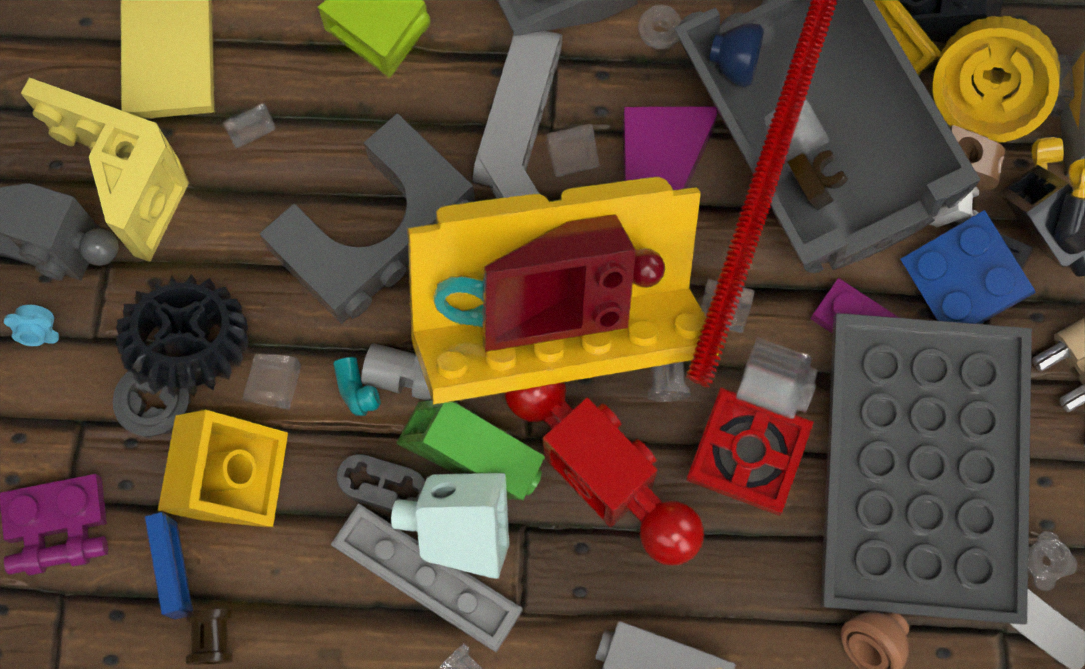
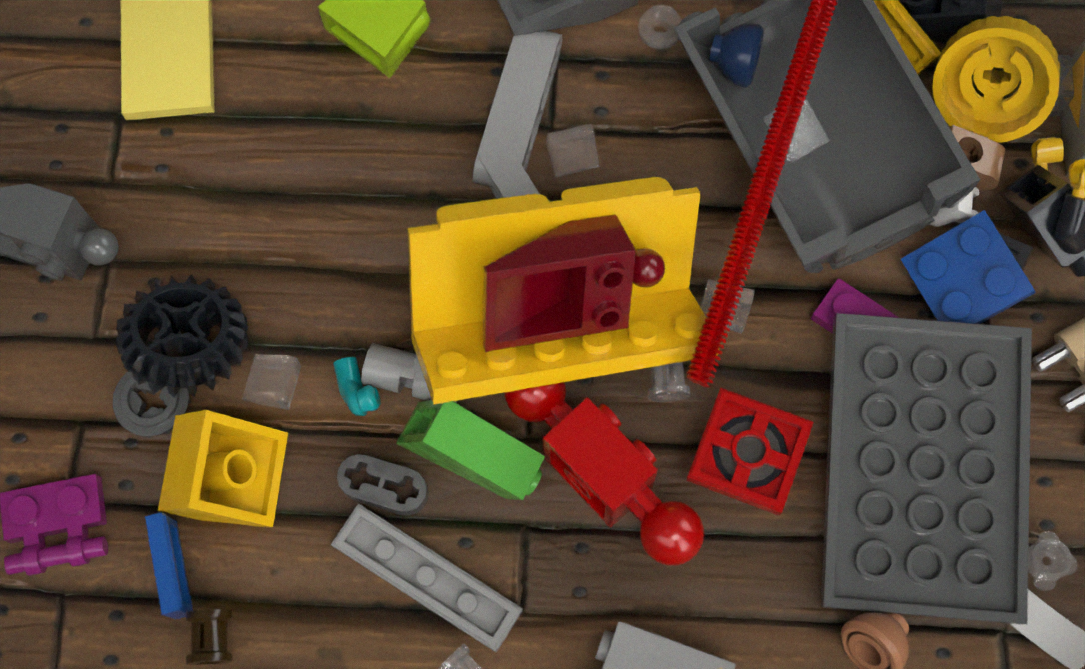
(32, 325): medium azure plate -> none
(129, 158): light yellow bracket -> none
(249, 124): clear slope -> none
(349, 276): dark grey arch -> none
(459, 521): light aqua torso -> none
(465, 285): teal piece -> none
(665, 142): magenta slope -> none
(777, 379): clear brick -> none
(812, 177): dark brown tile -> none

